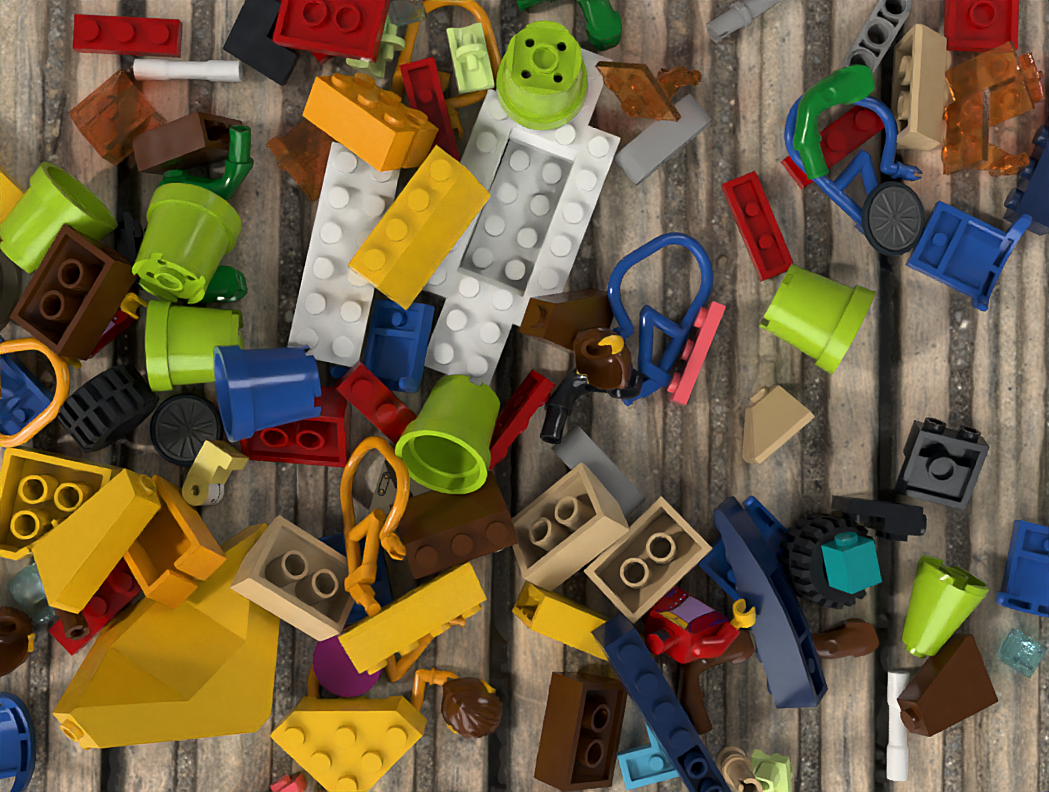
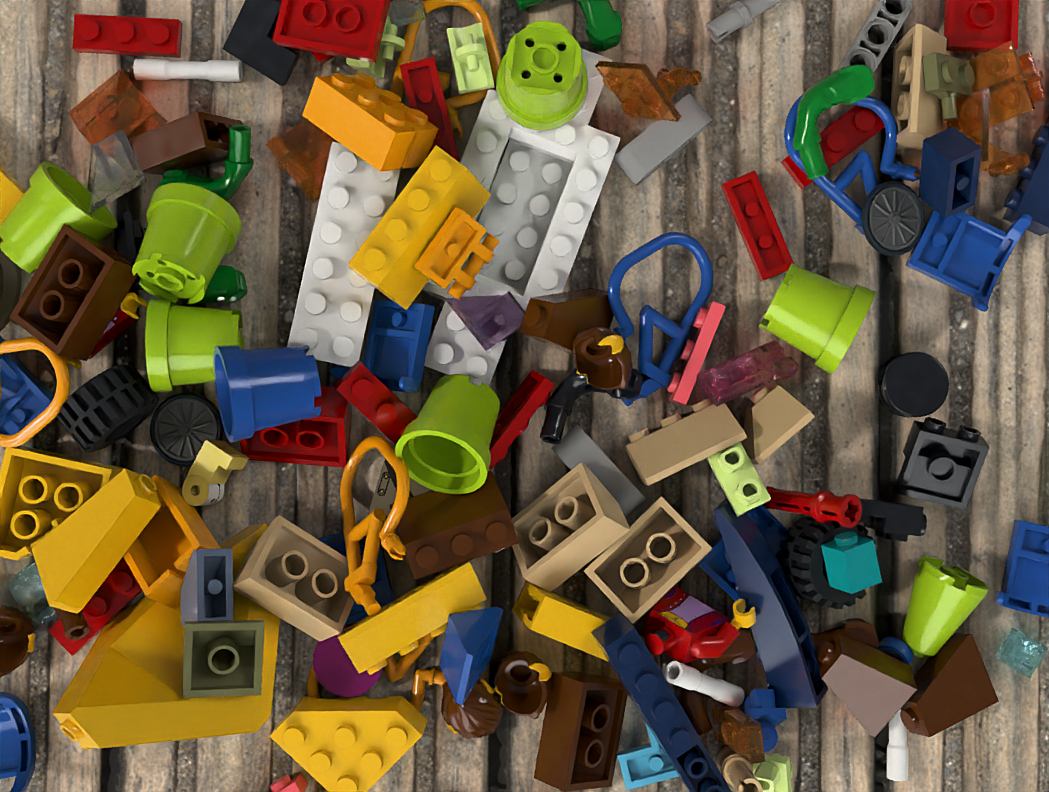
(112, 170): none -> clear slope
(208, 586): none -> sand blue slope
(222, 658): none -> olive slope
(452, 248): none -> light orange plate
(468, 648): none -> blue slope
(489, 317): none -> clear purple slope
(523, 683): none -> reddish brown hair
(683, 441): none -> tan slope
(692, 679): none -> white piece
(738, 479): none -> yellowish green hips
(740, 733): none -> clear orange hinge
(746, 373): none -> clear pink plate
(762, 708): none -> blue hips
(821, 506): none -> red pin
(865, 680): none -> slope
(896, 649): none -> blue tile
(912, 384): none -> black head
(949, 80): none -> olive plate
(949, 172): none -> dark blue brick

